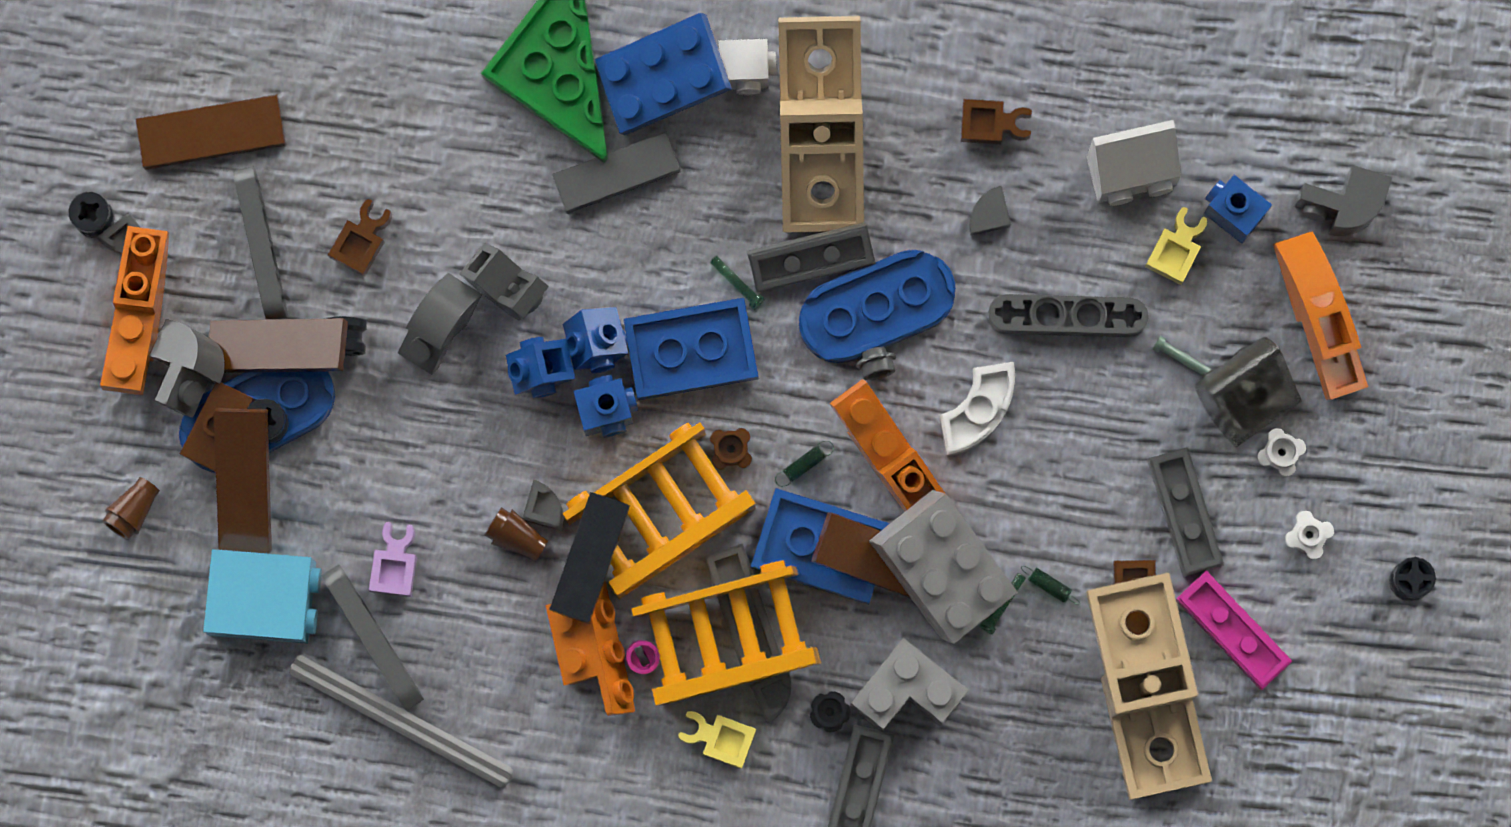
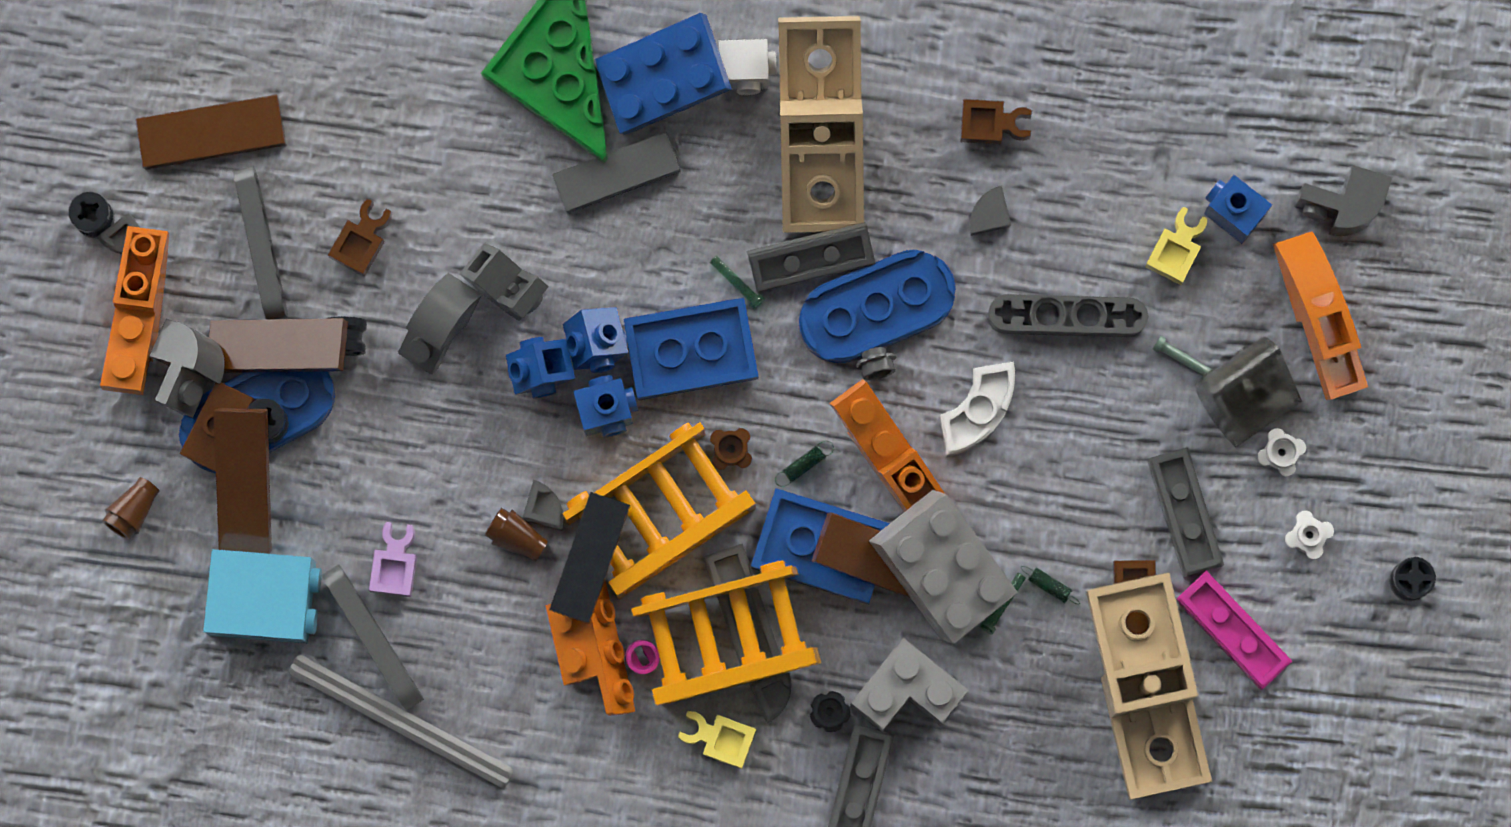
(1134, 163): white slope -> none

